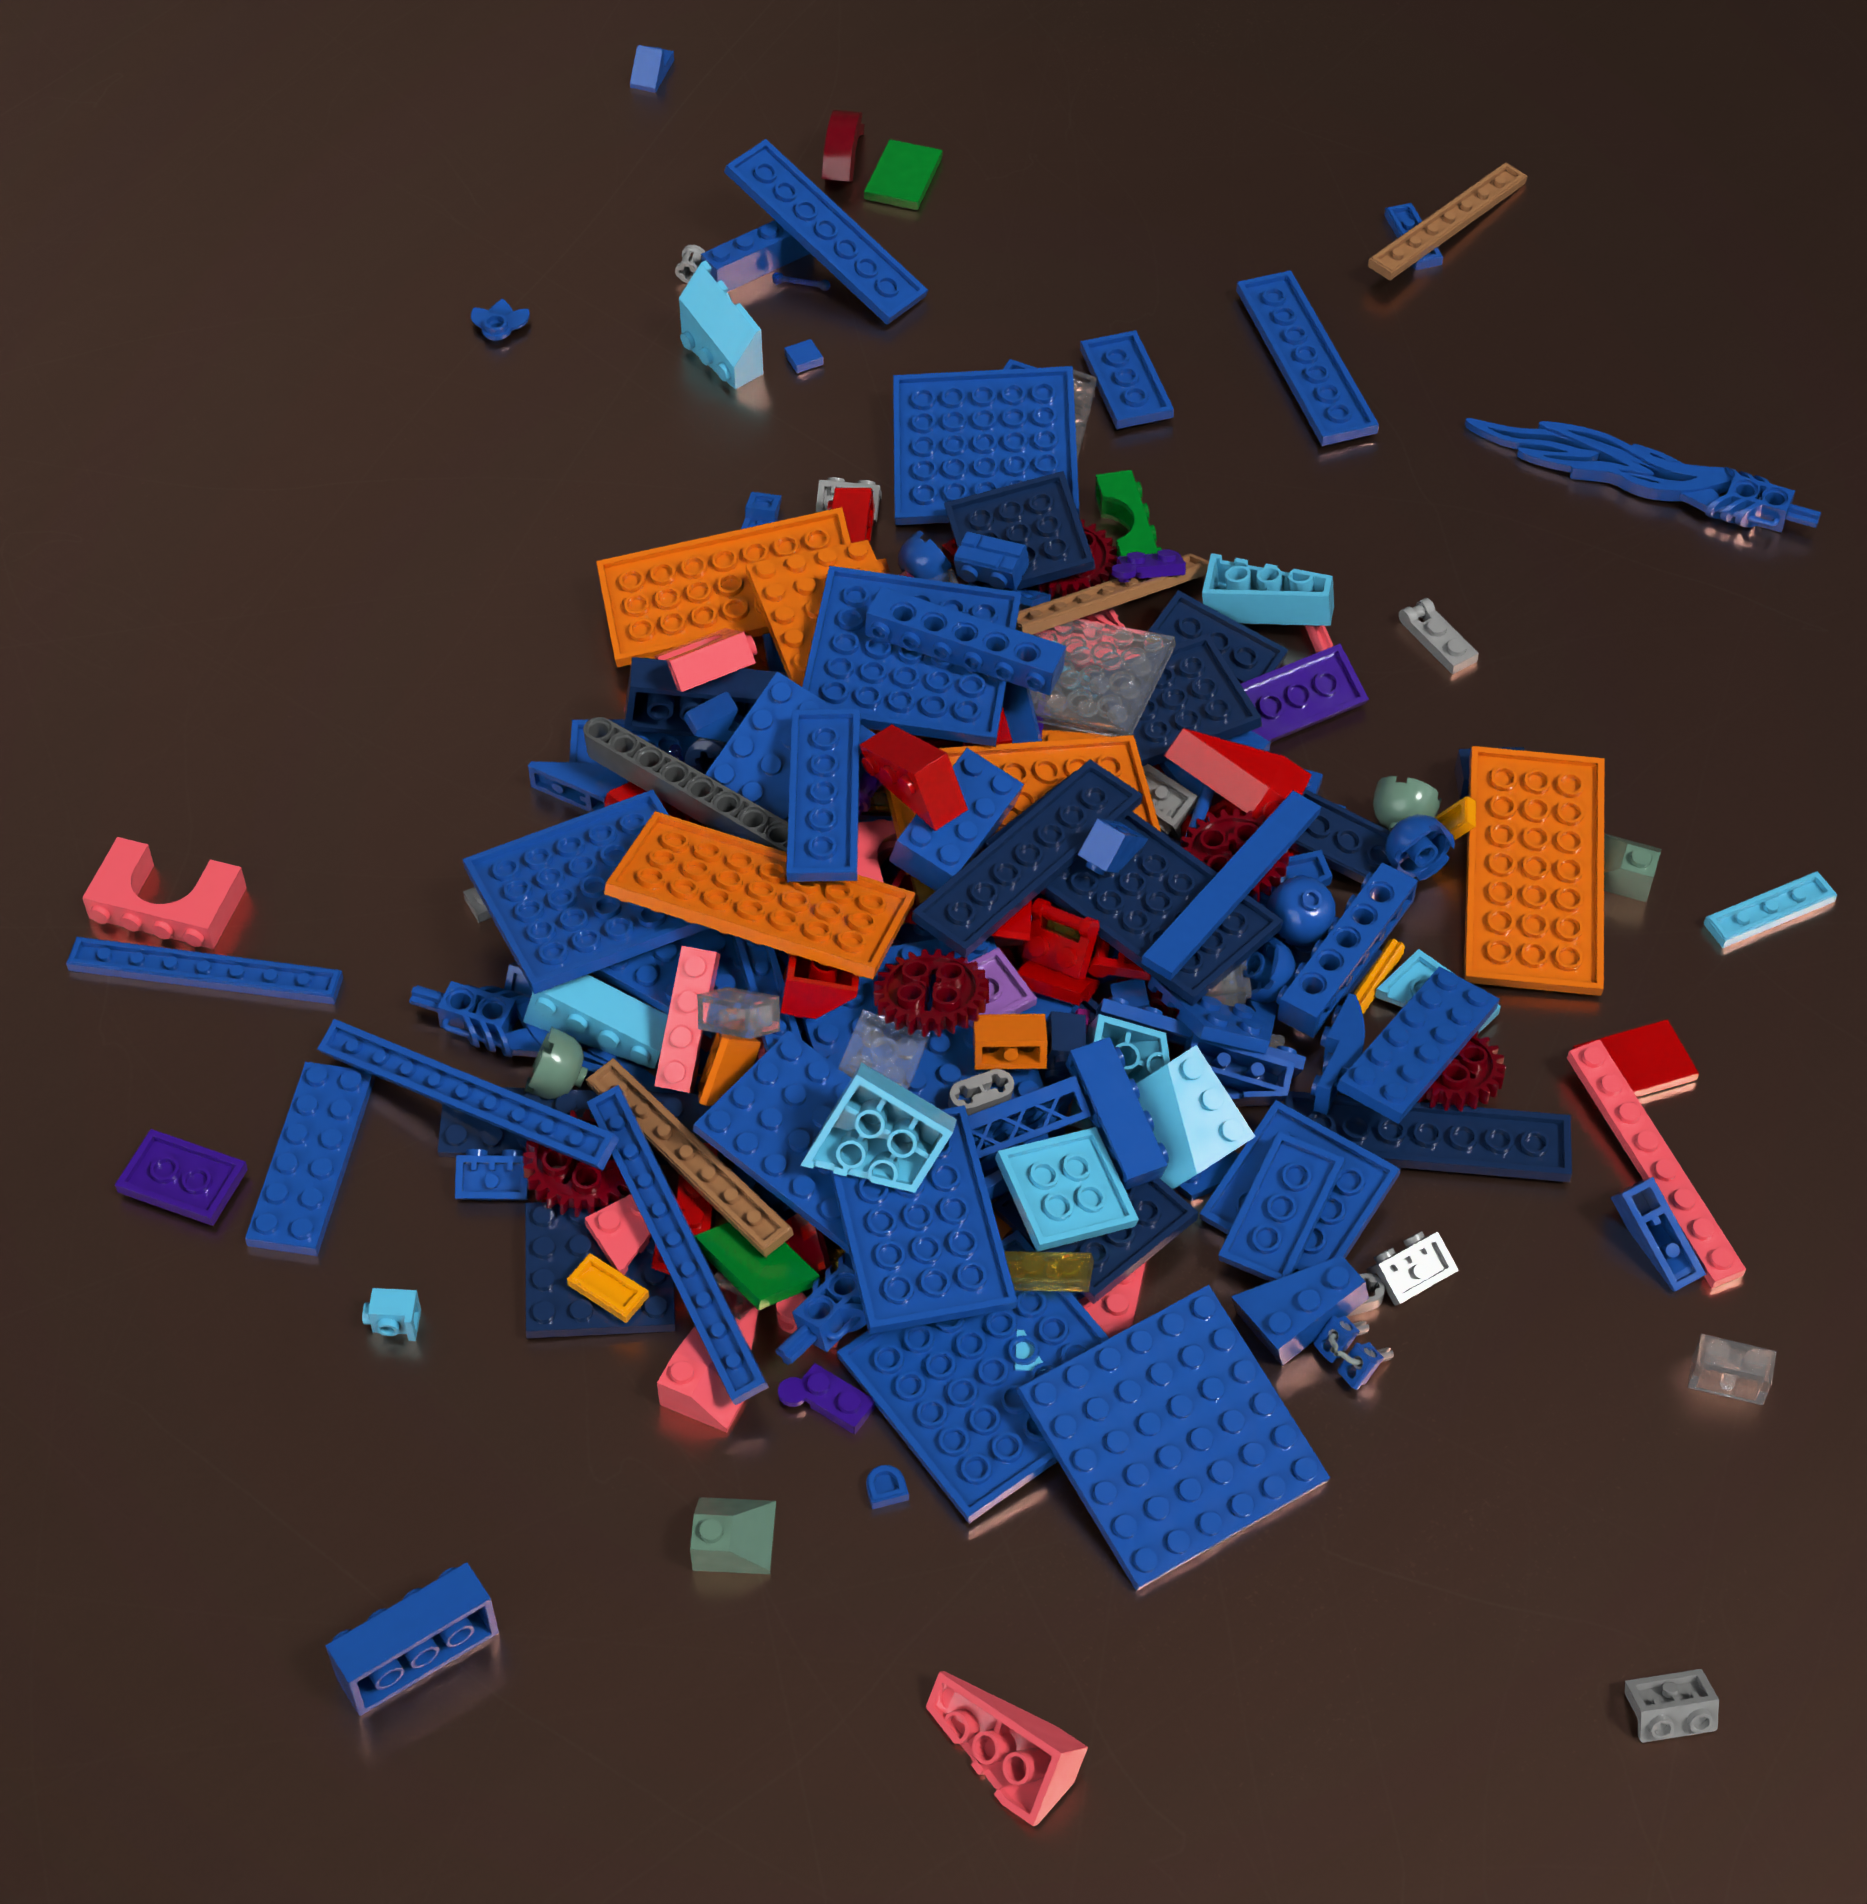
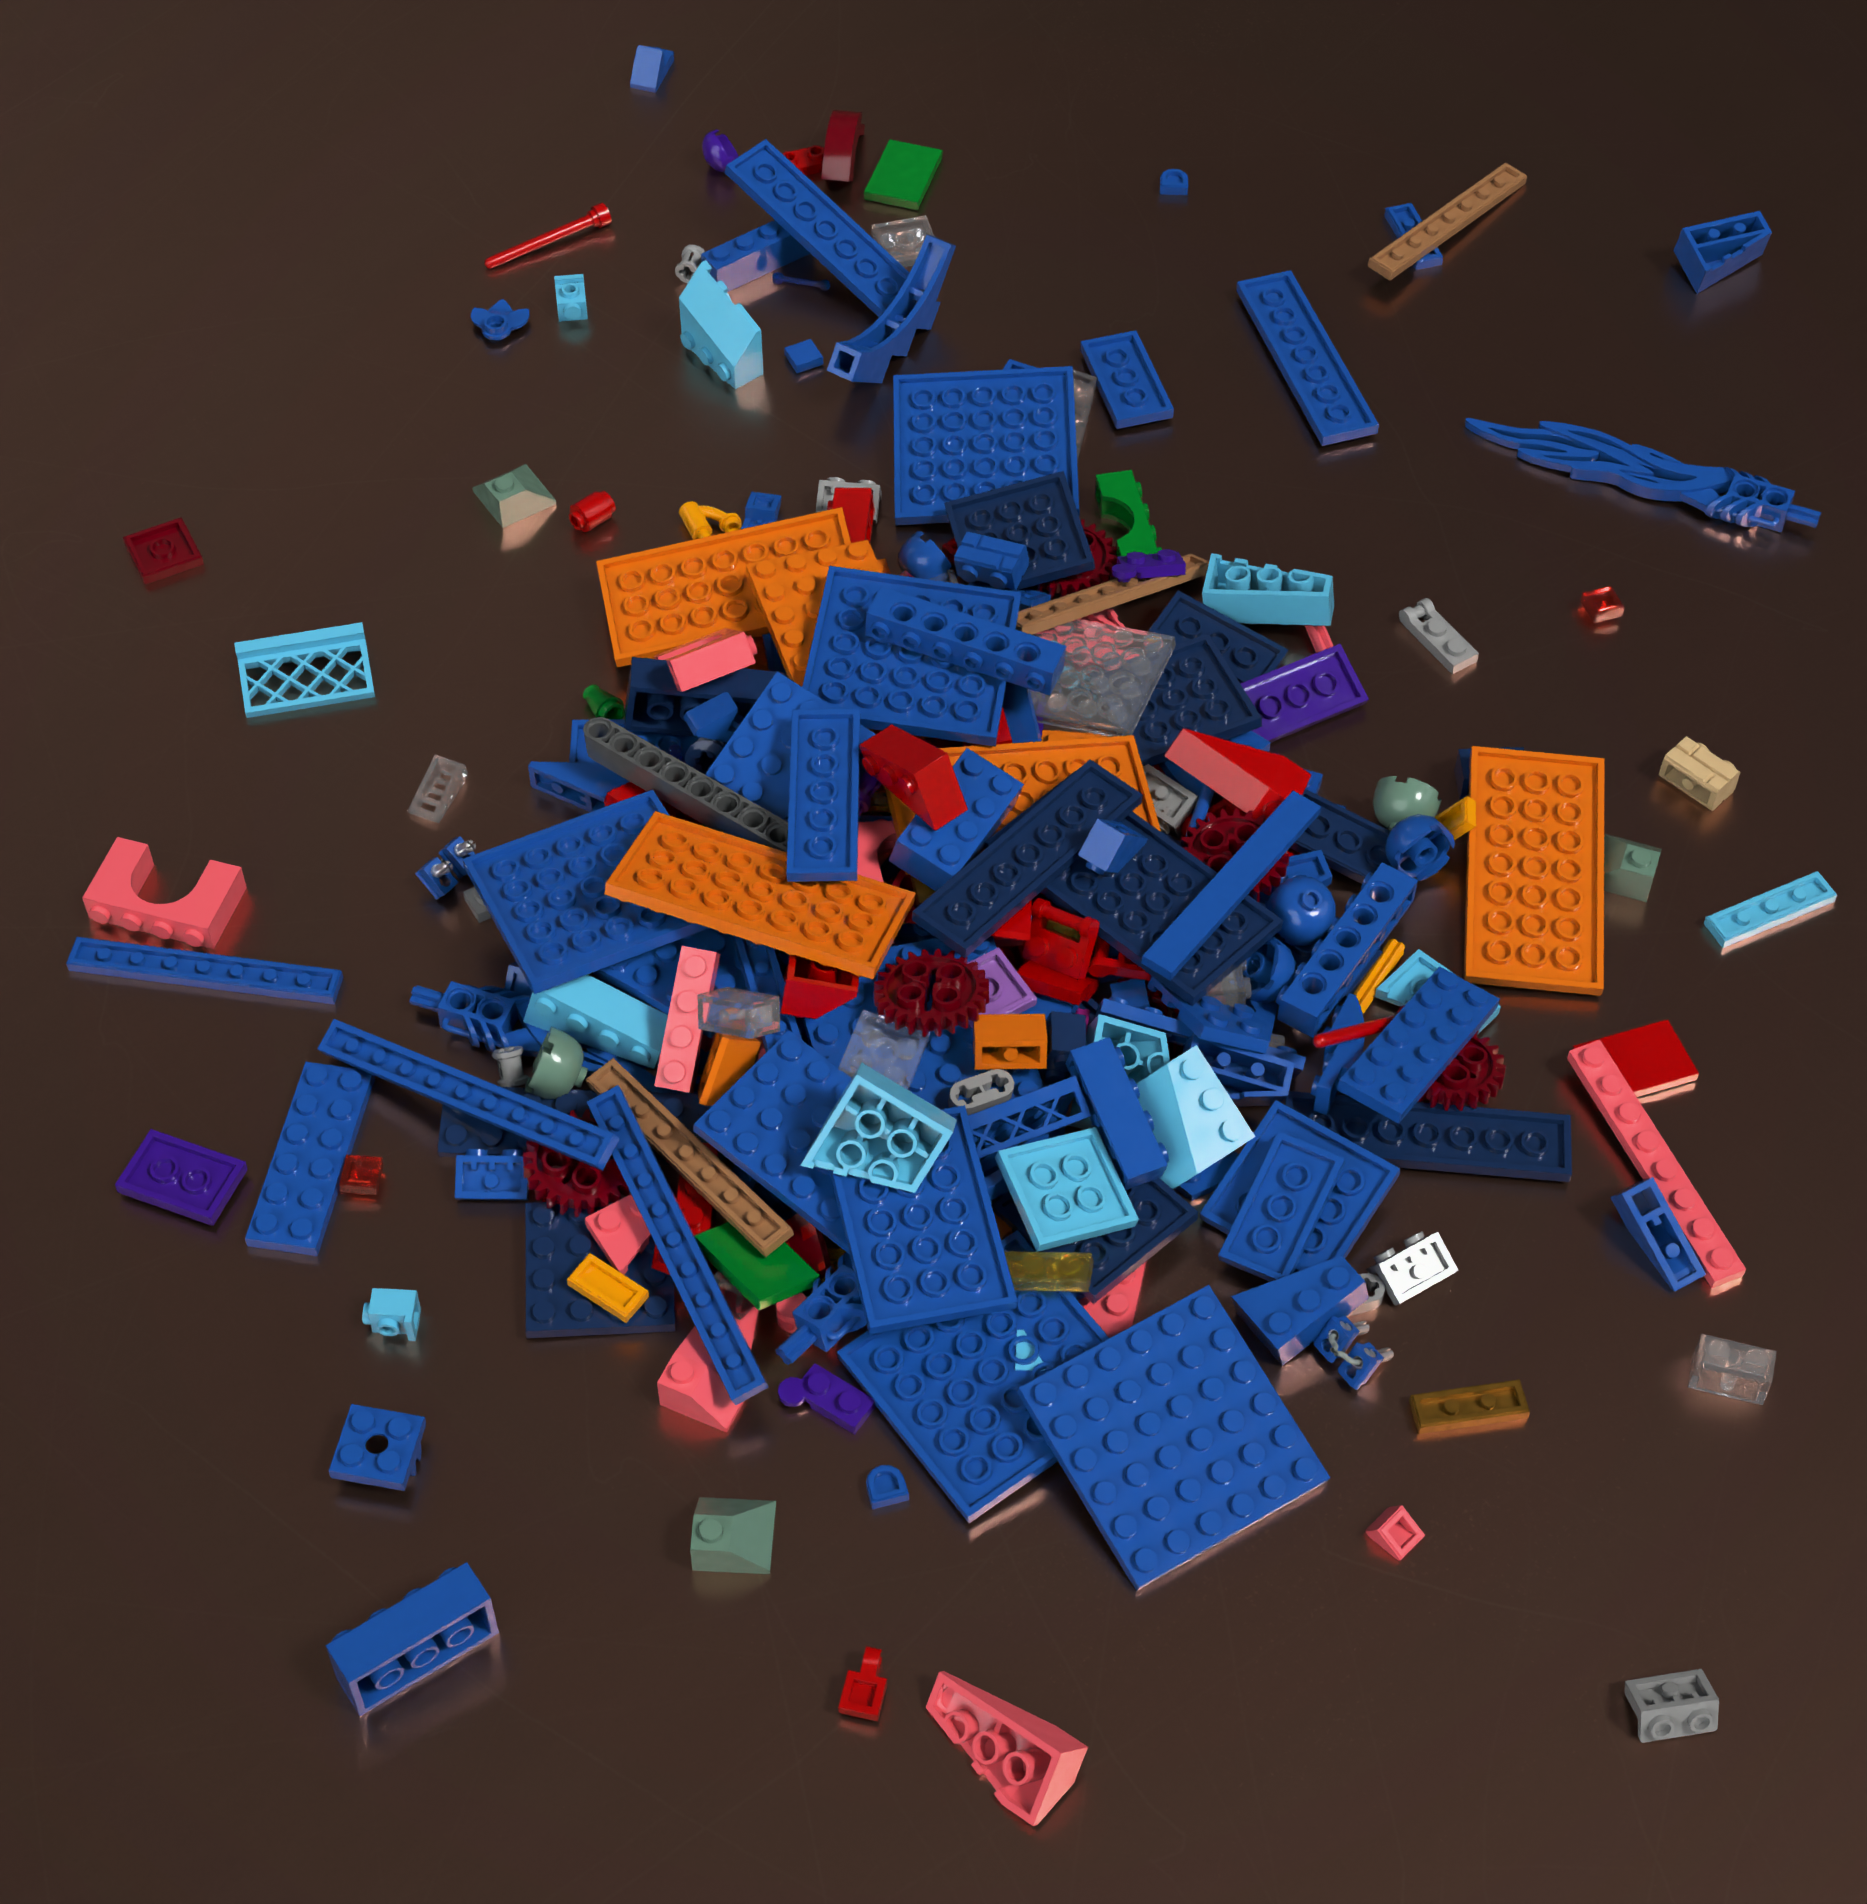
(163, 551): none -> dark red tile
(302, 650): none -> medium azure fence
(361, 1174): none -> clear red plate
(389, 1468): none -> blue piece
(436, 869): none -> blue piece
(438, 766): none -> clear slope
(510, 1066): none -> light grey bush
(514, 495): none -> sand green slope
(571, 297): none -> medium azure brick
(591, 511): none -> red brick
(597, 216): none -> red piece
(603, 703): none -> green cone
(697, 524): none -> light orange plant
(718, 150): none -> dark purple hair
(807, 160): none -> red plate
(864, 1690): none -> red plate
(902, 238): none -> clear plate
(913, 308): none -> blue arch
(1173, 182): none -> blue tile
(1352, 1032): none -> red piece
(1395, 1531): none -> coral slope
(1469, 1406): none -> pearl gold tile
(1602, 604): none -> clear red plate
(1699, 773): none -> tan brick
(1721, 247): none -> blue wedge

